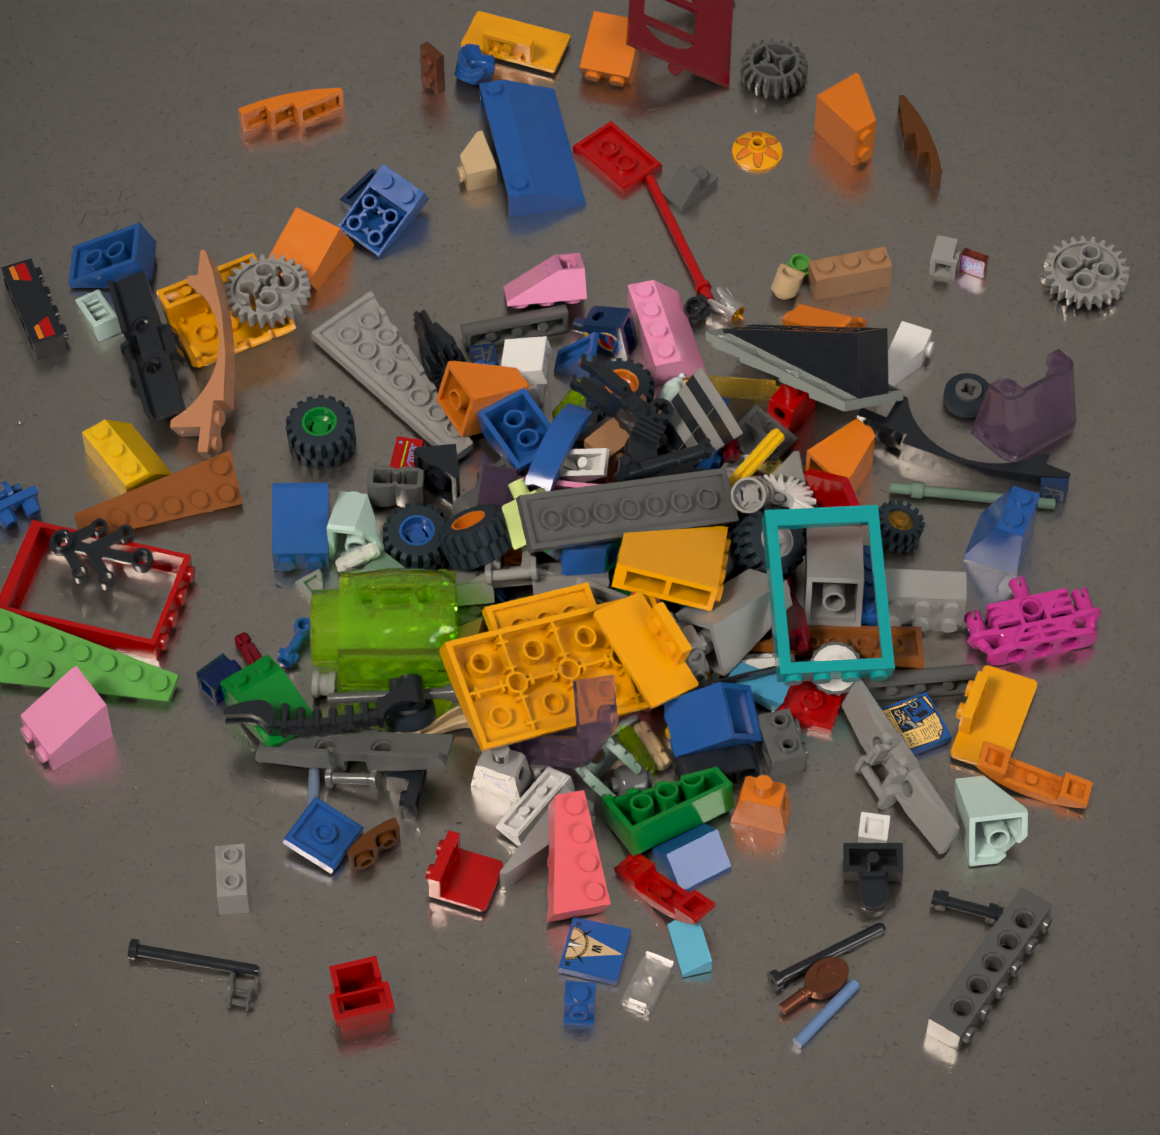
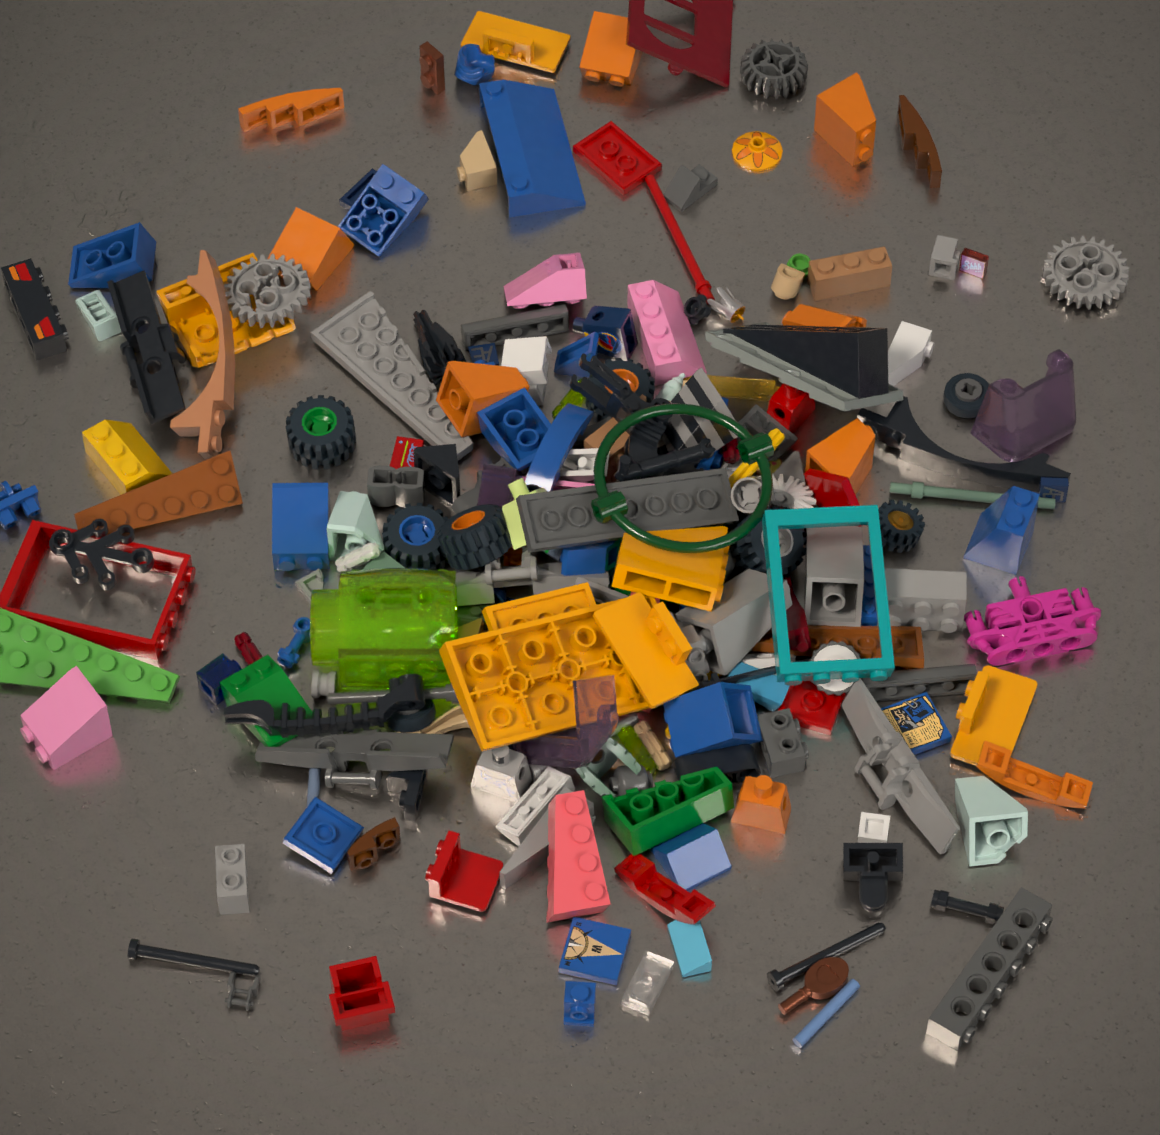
(614, 507): none -> dark green piece

